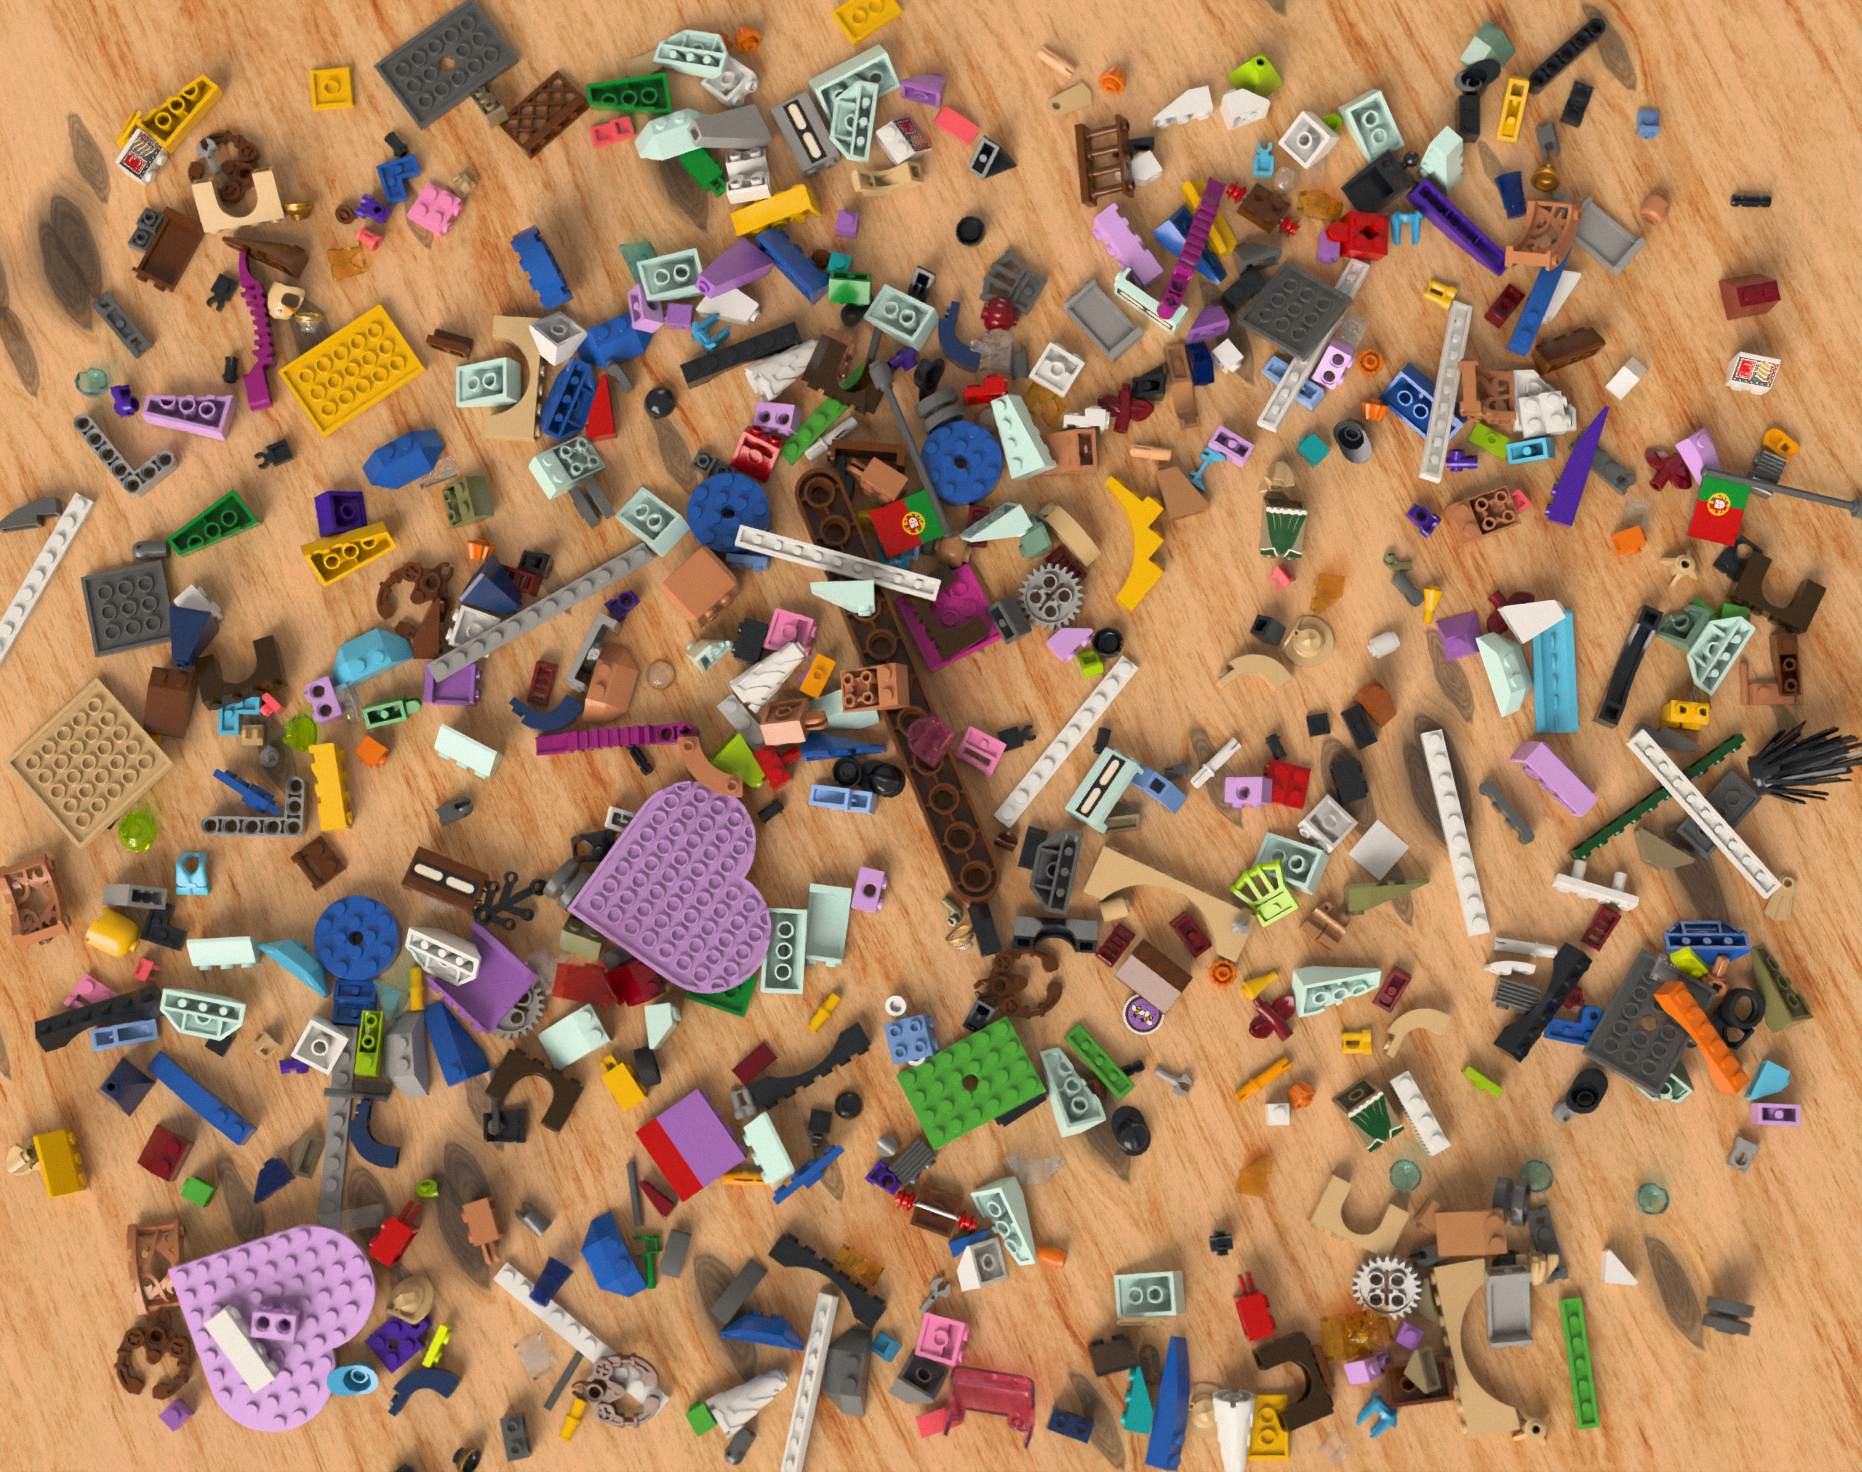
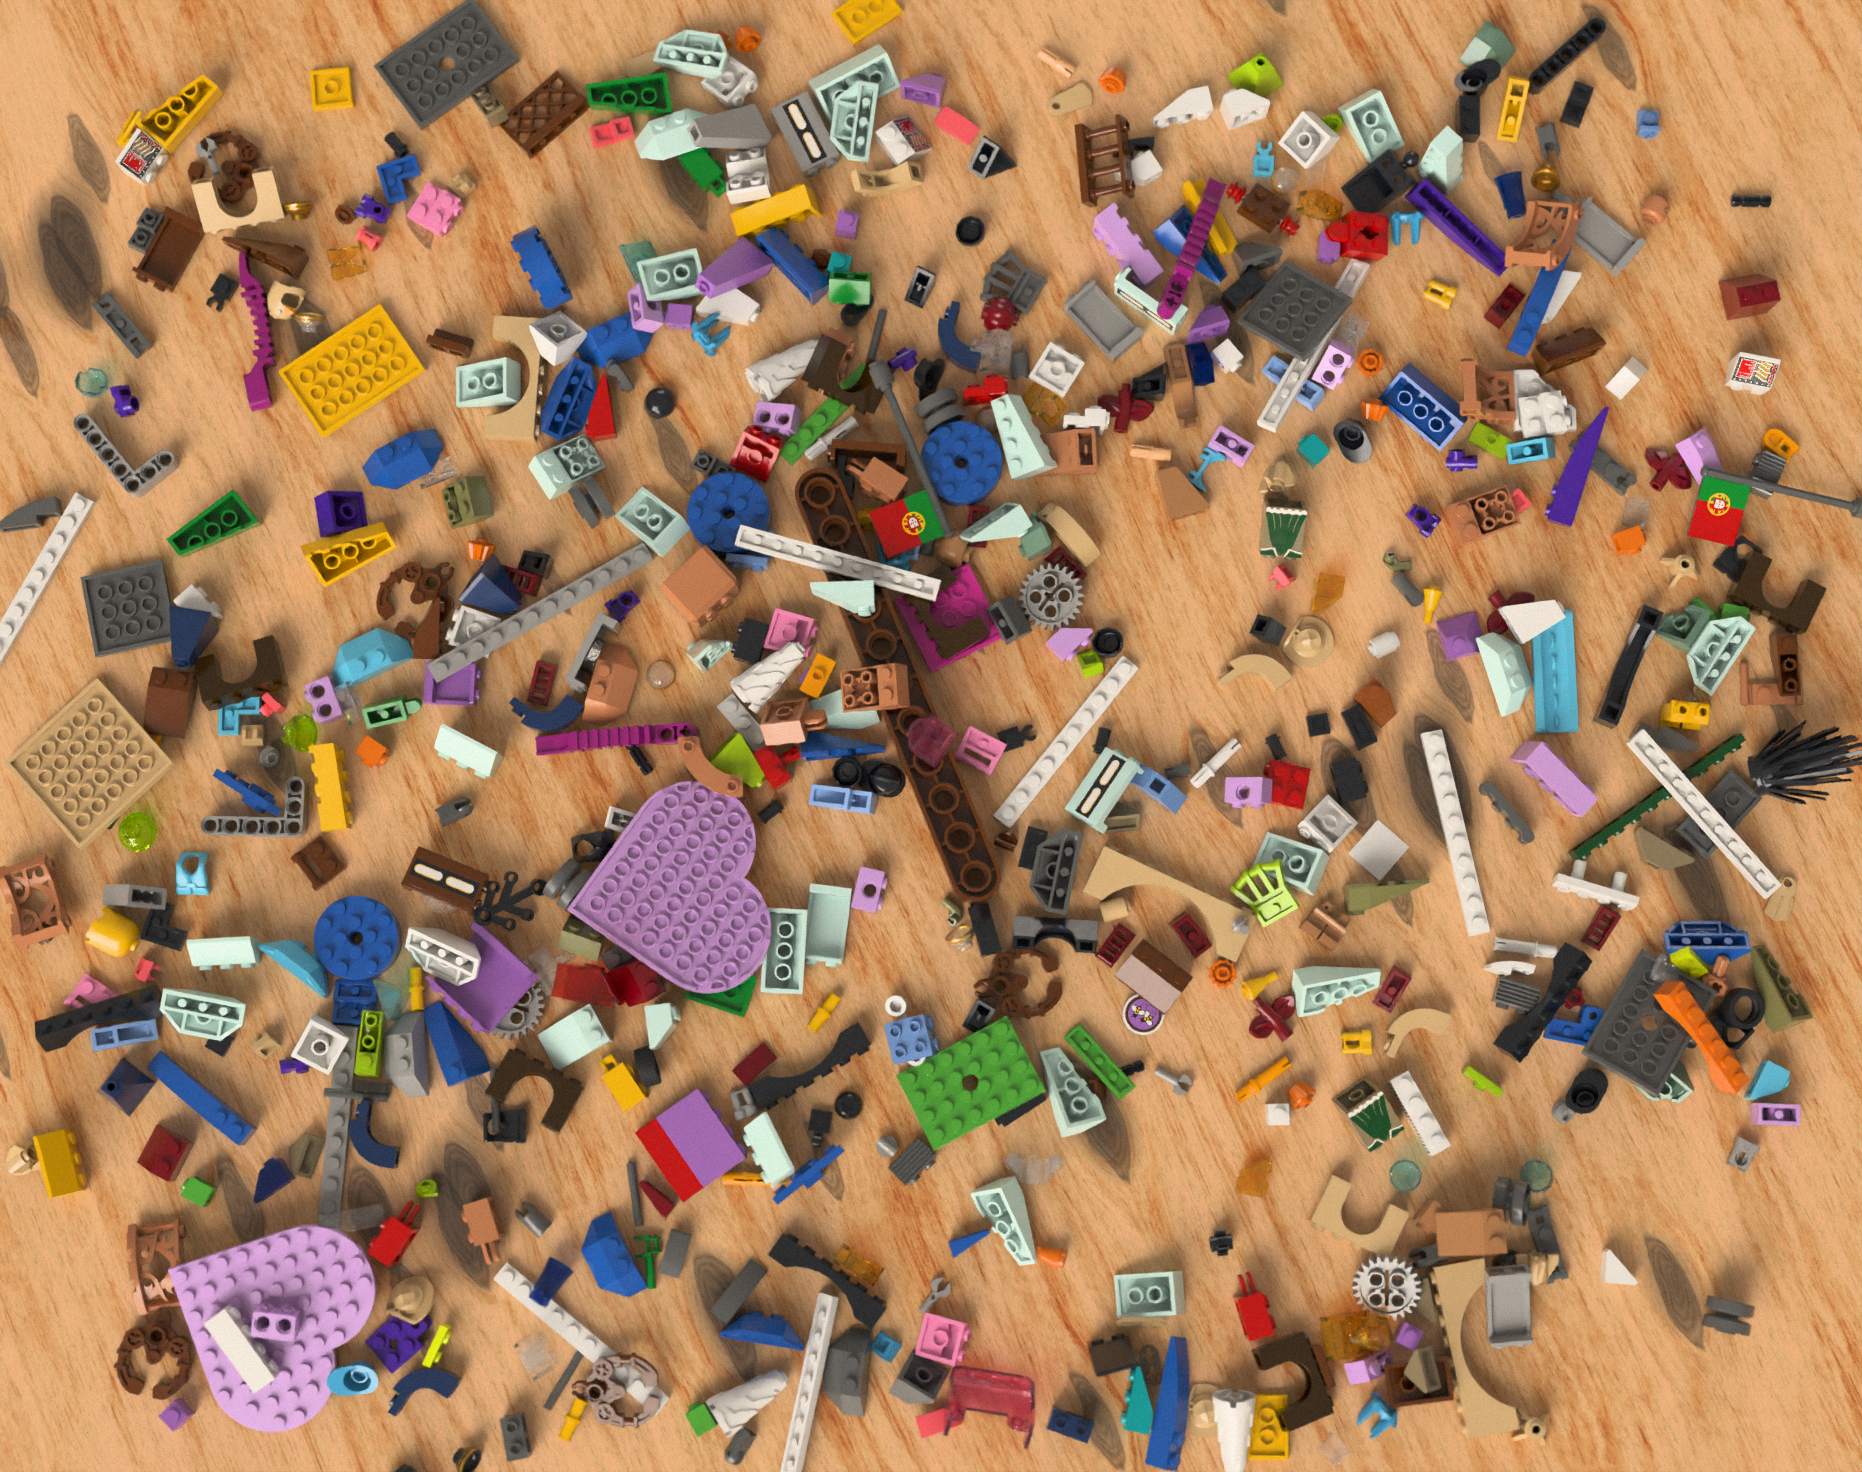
(151, 549): dark grey piece -> none
(197, 415): lavender wedge -> none
(230, 373): black pin -> none
(277, 453): black plate -> none
(764, 345): black arch -> none
(880, 1175): dark purple plate -> none
(902, 317): light aqua slope -> none
(936, 1210): reddish brown plate -> none
(982, 1265): white slope -> none
(1130, 1131): black piece -> none
(1141, 516): yellow arch -> none
(1445, 392): white plate -> none
(1579, 1363): bright green plate -> none
(1651, 1199): clear light blue hair -> none

